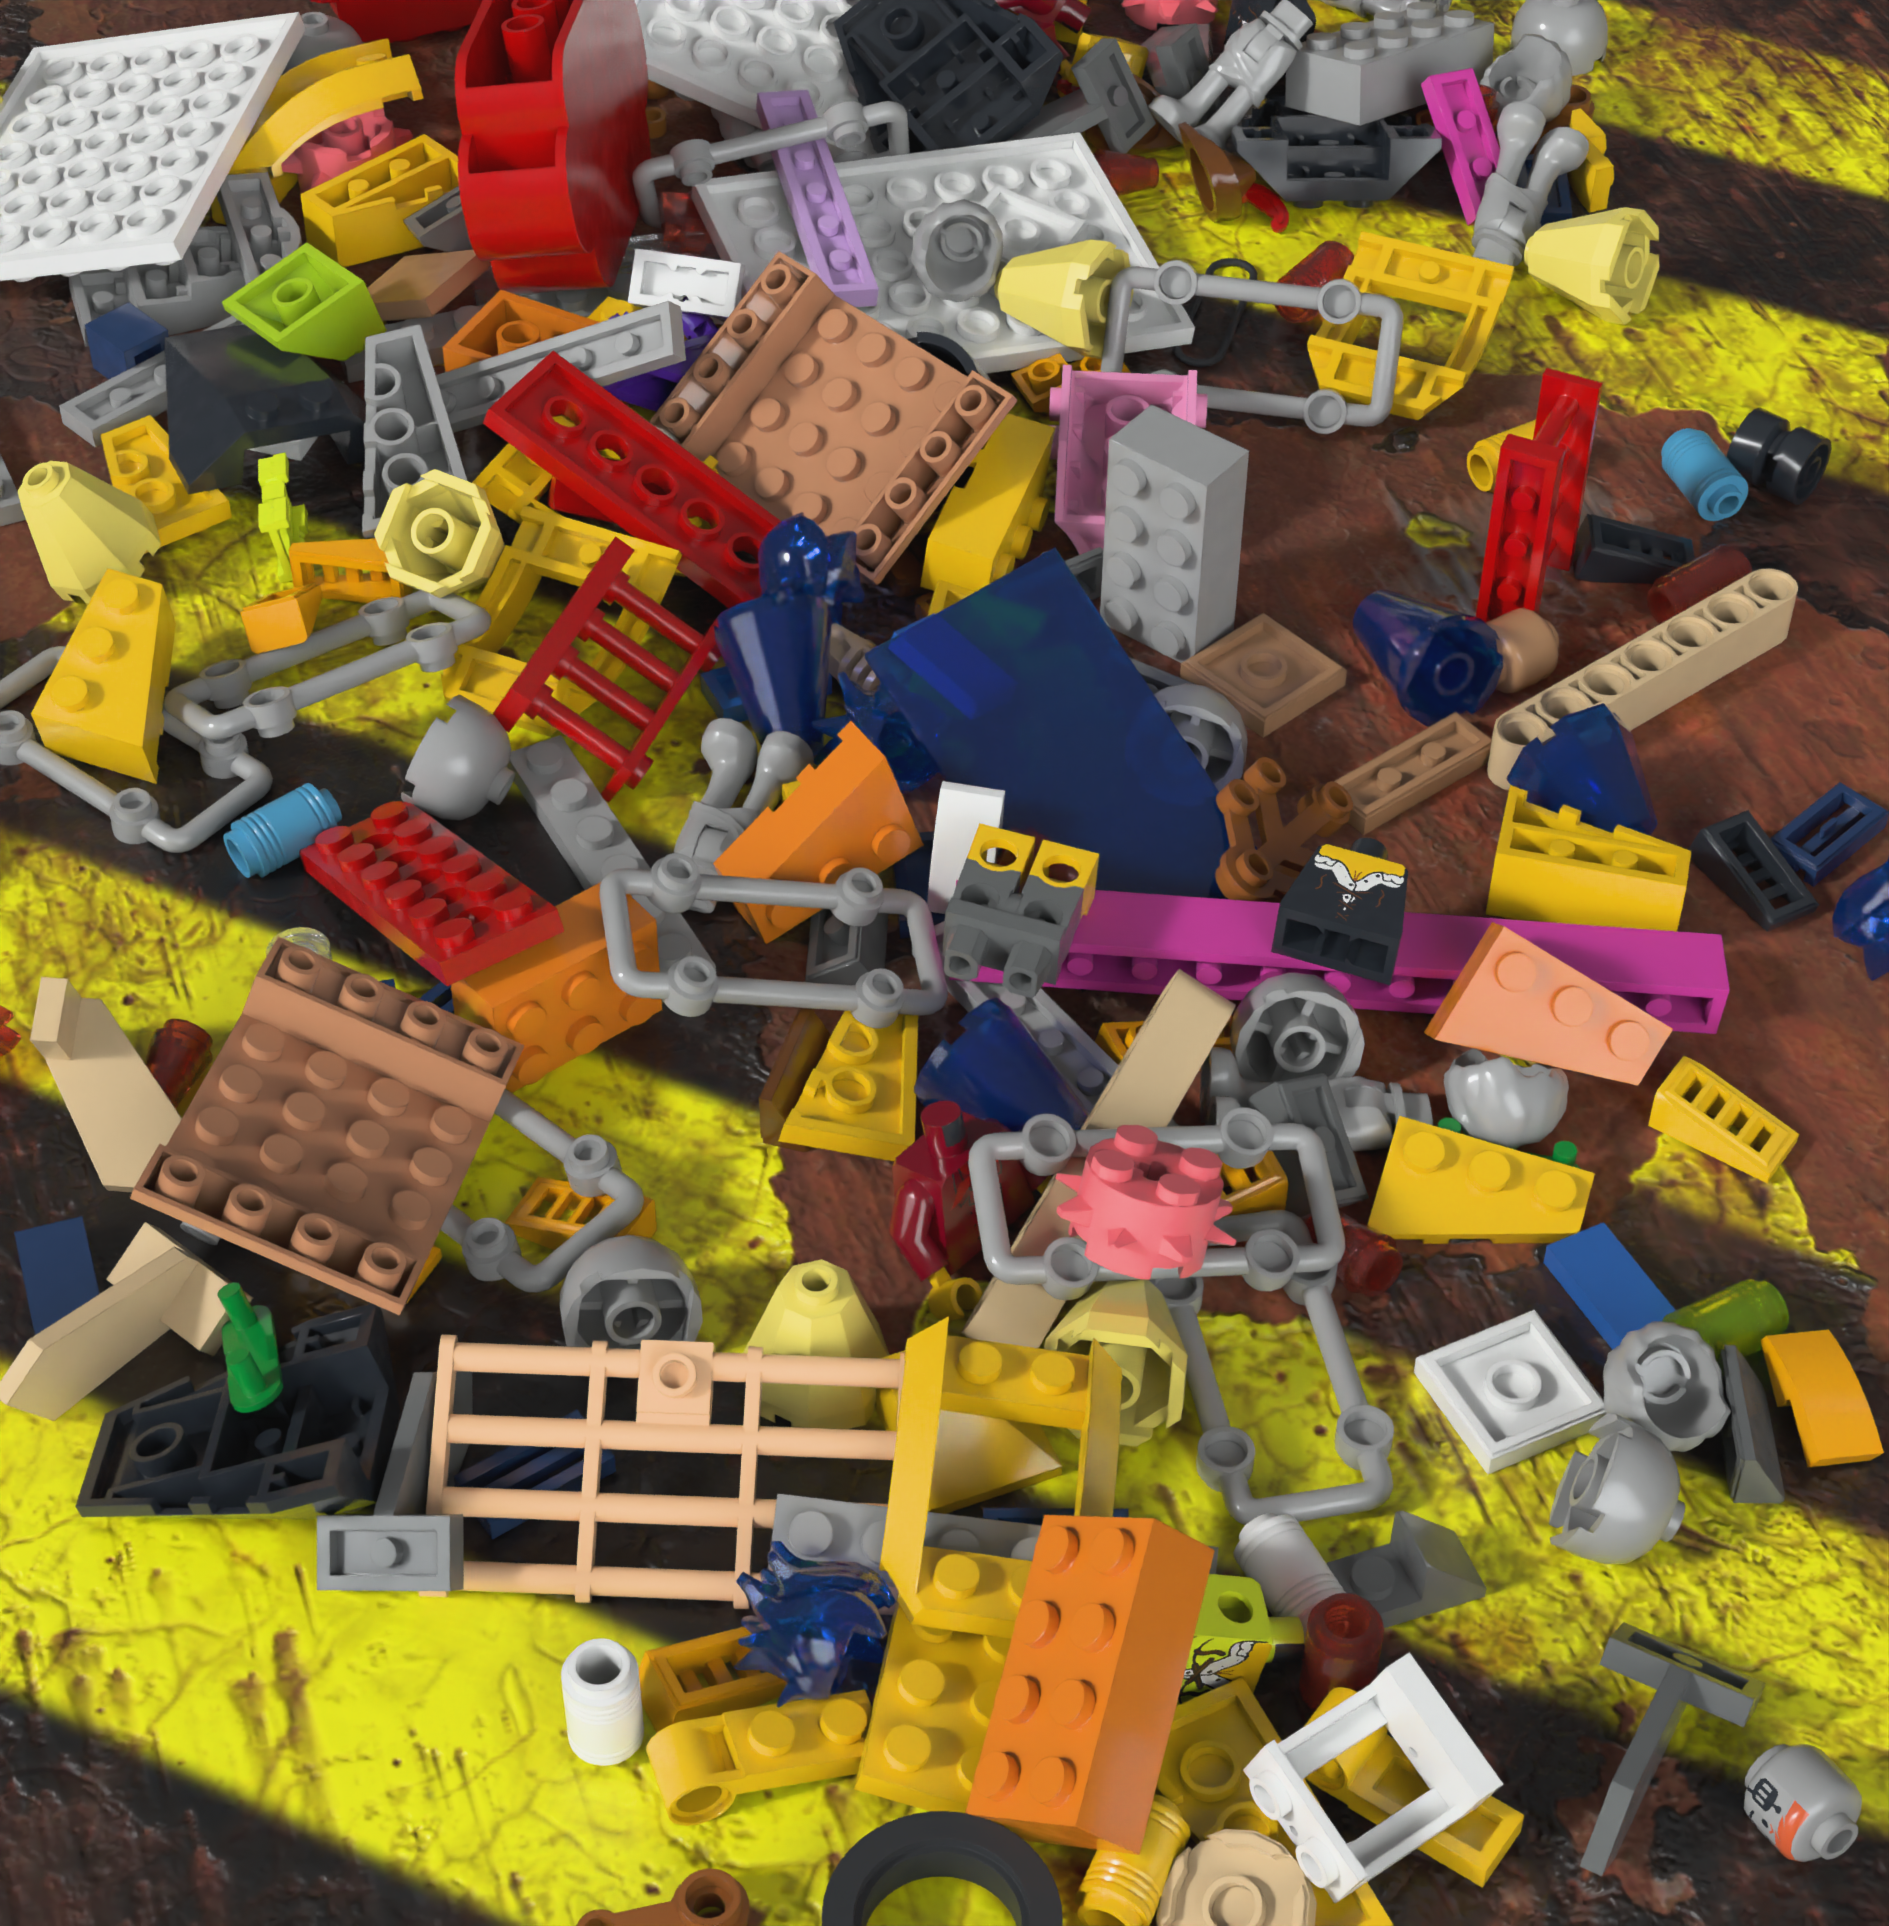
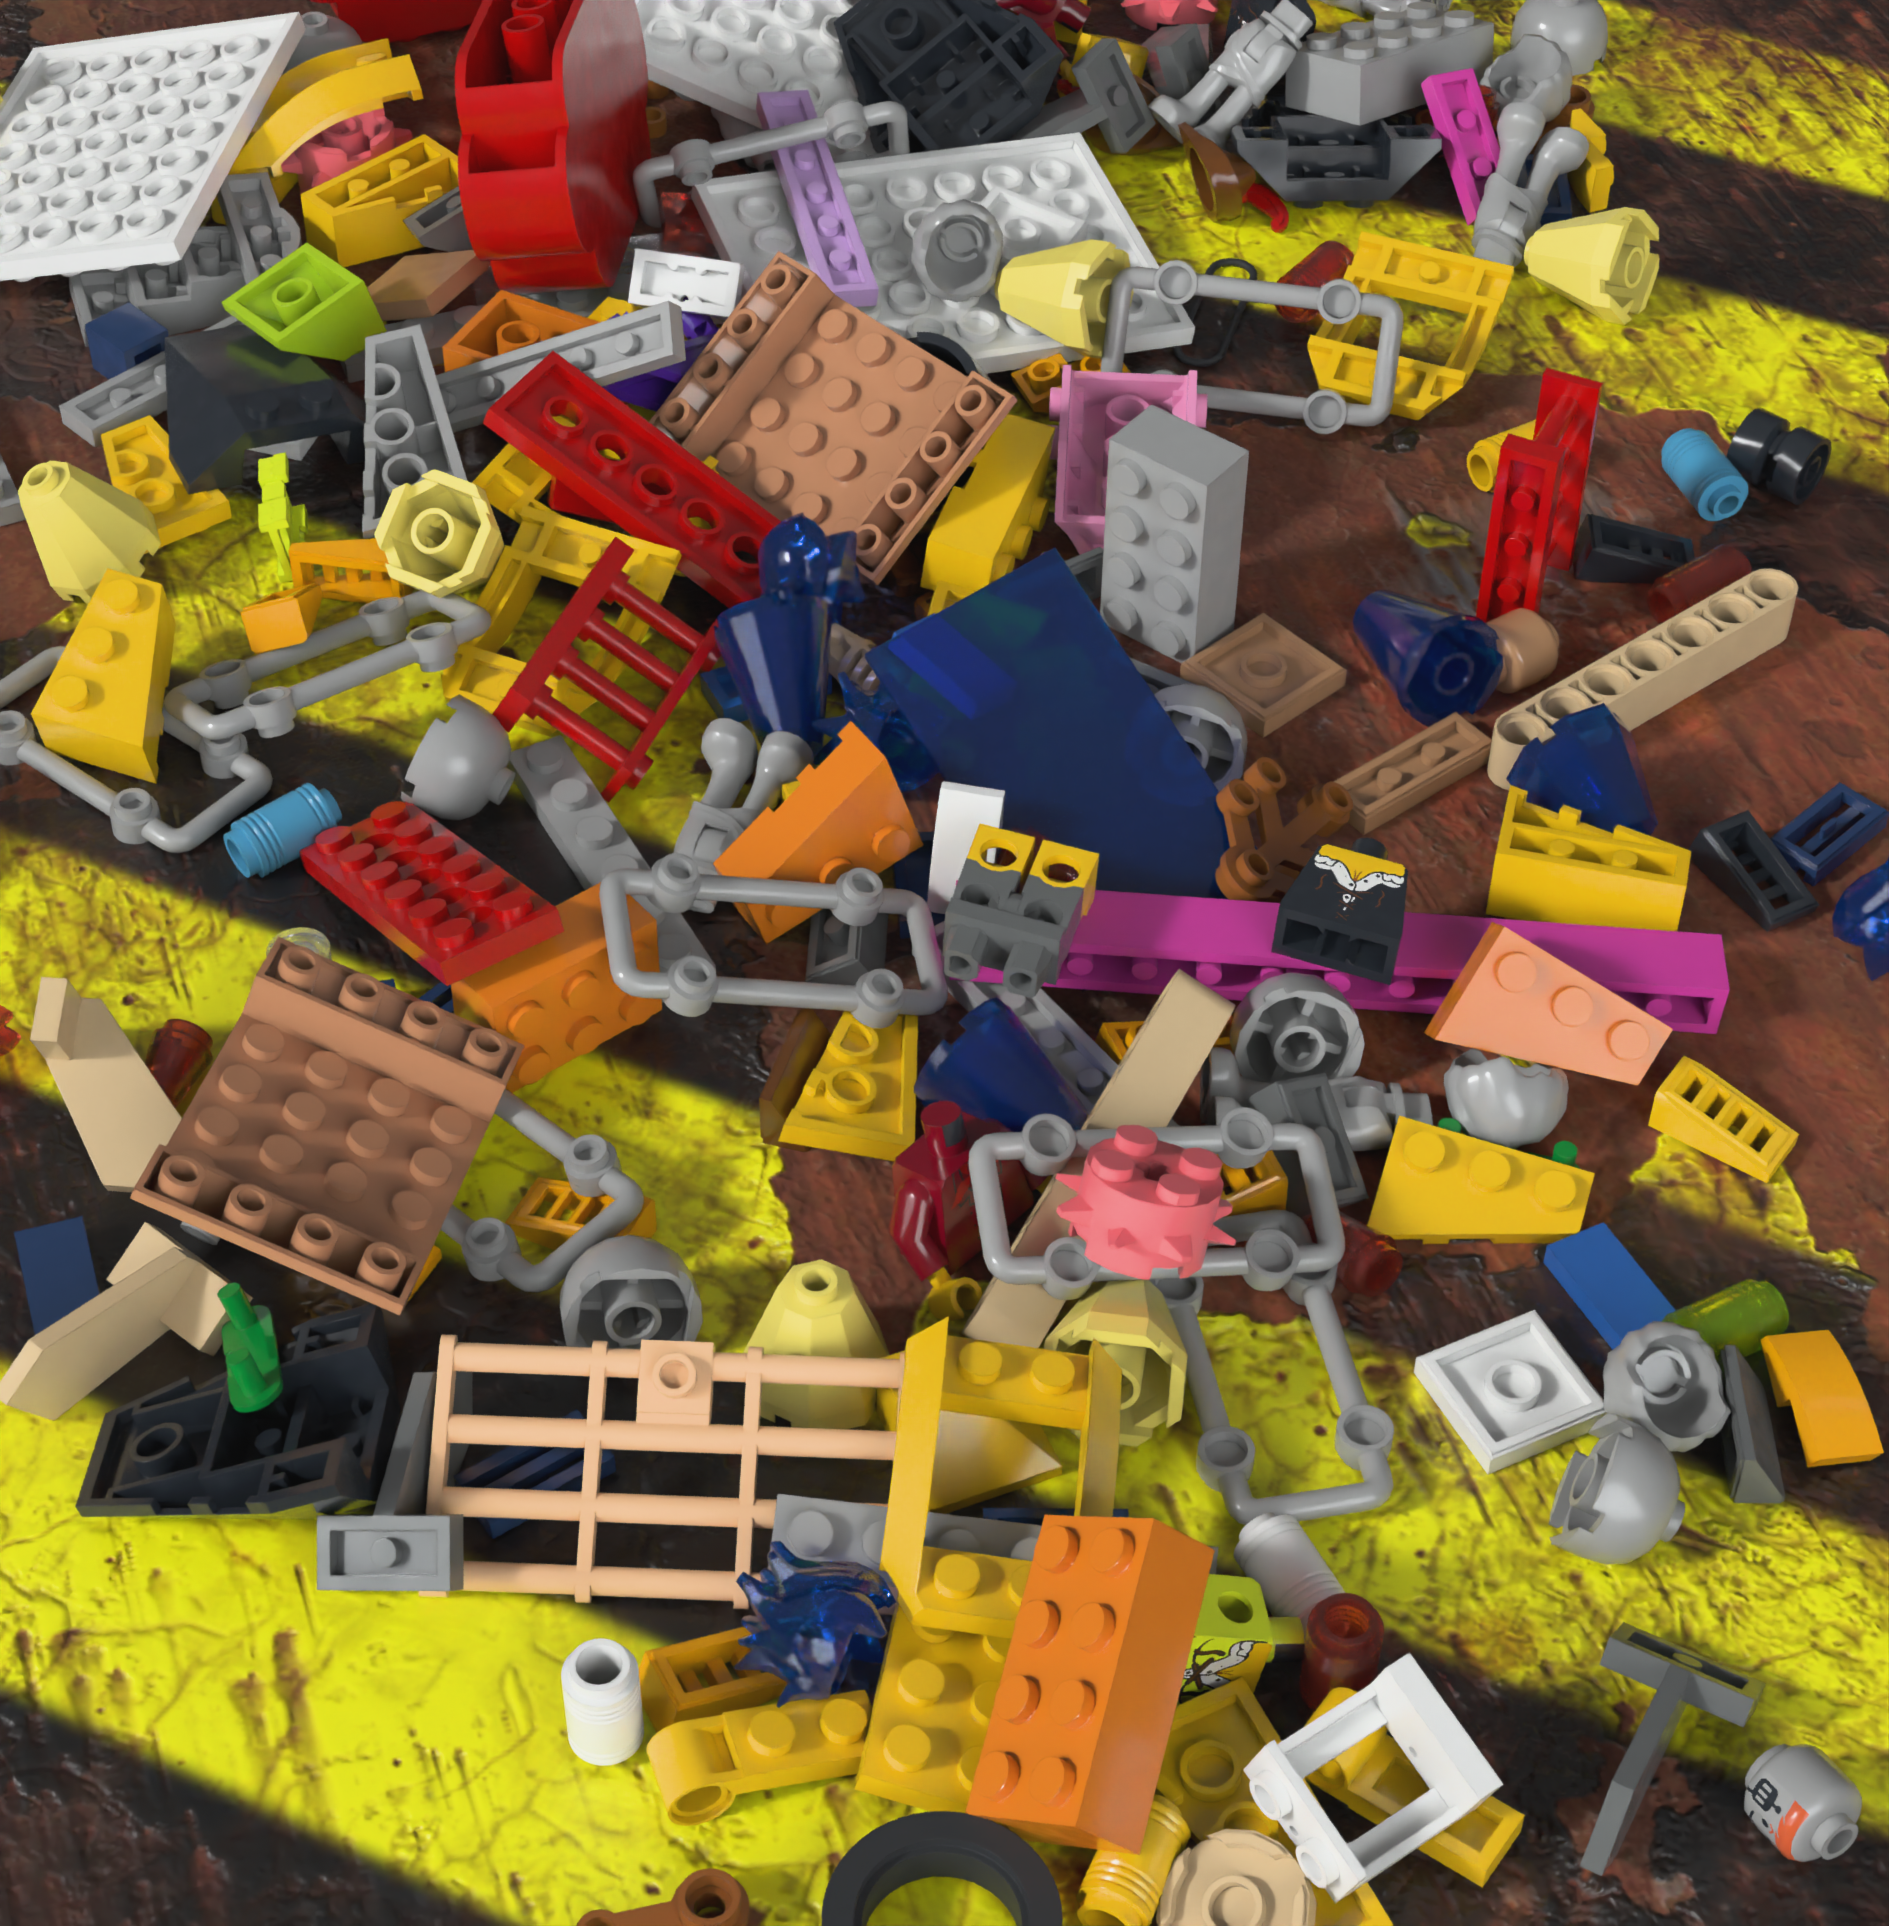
(1128, 172): clear red cone -> none
(1413, 1574): dark grey slope -> none

